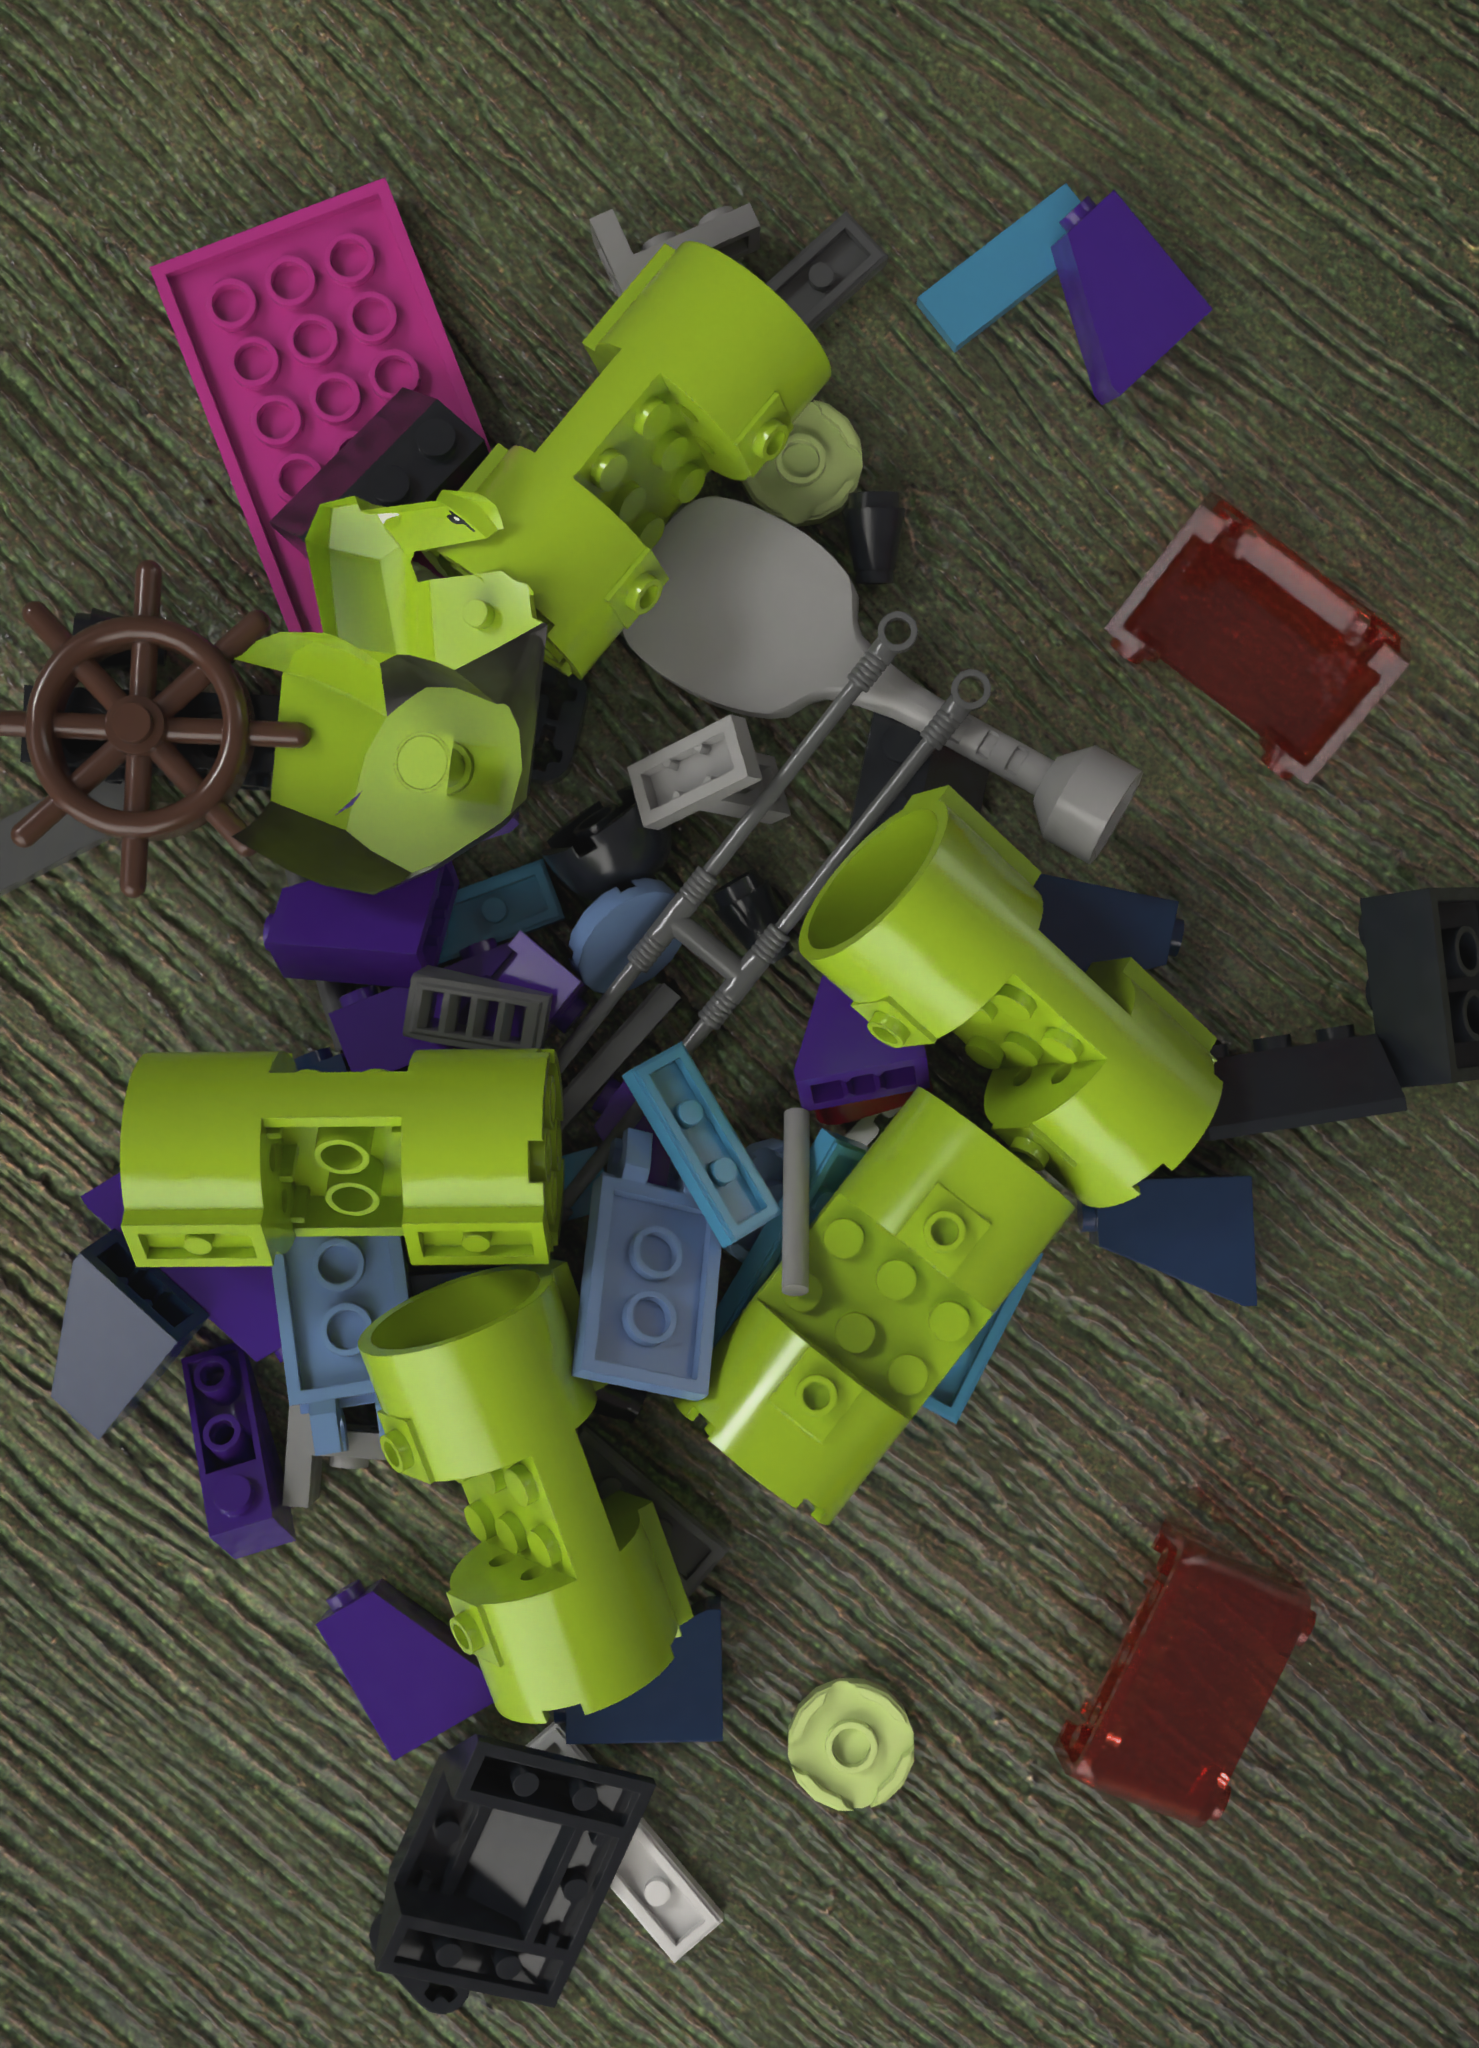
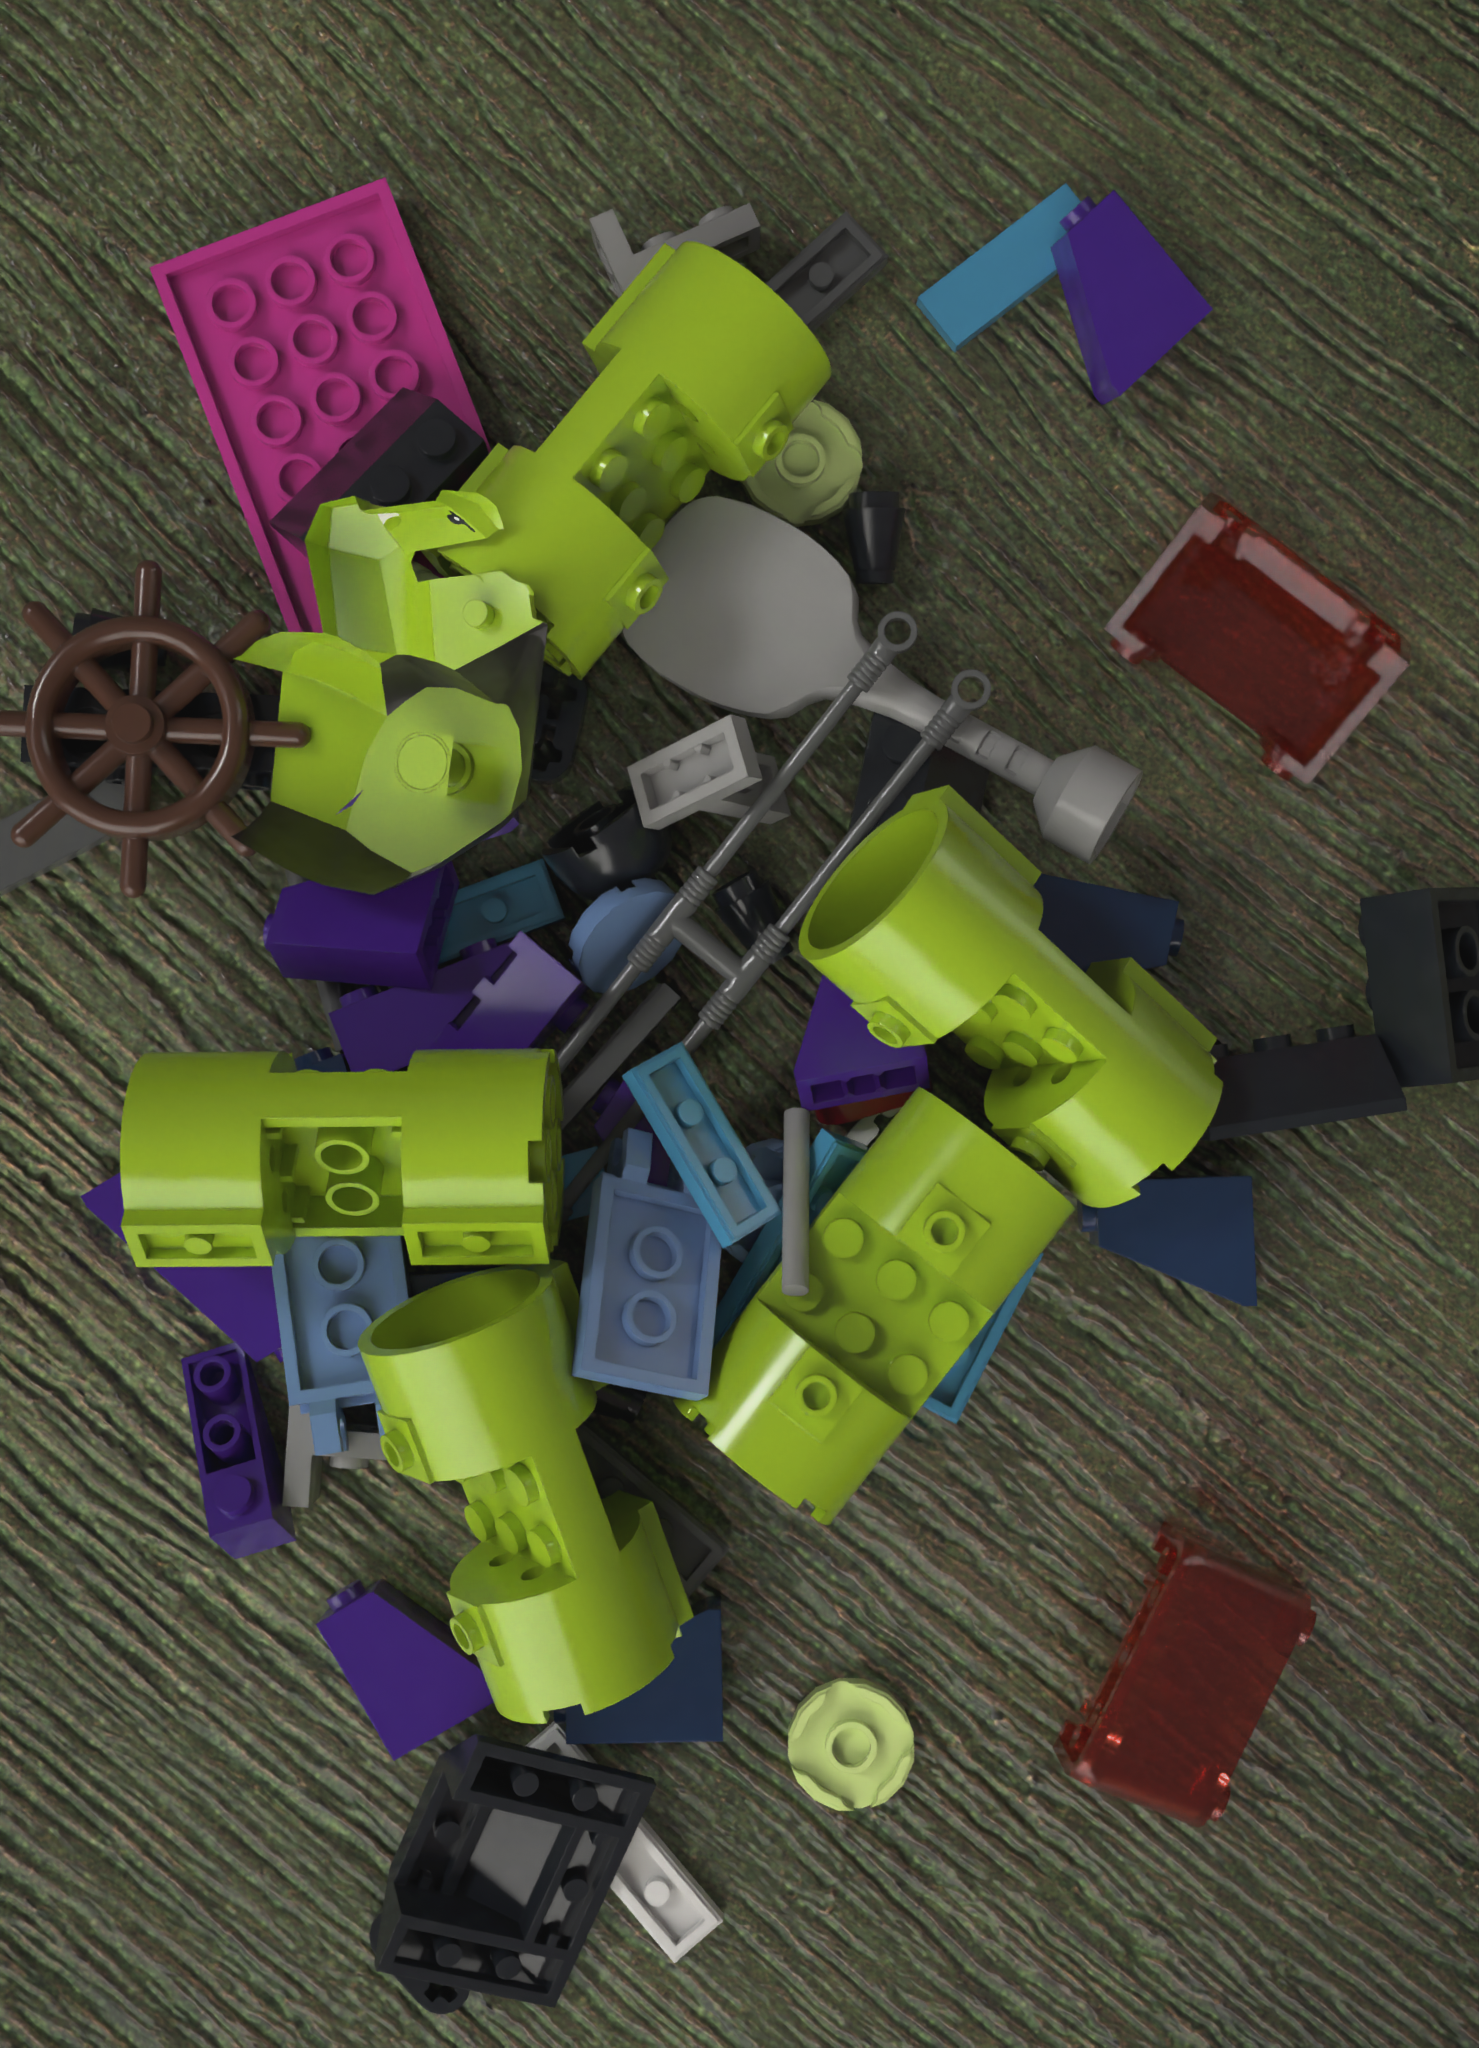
(118, 1334): slope -> none
(446, 1030): dark grey slope -> none

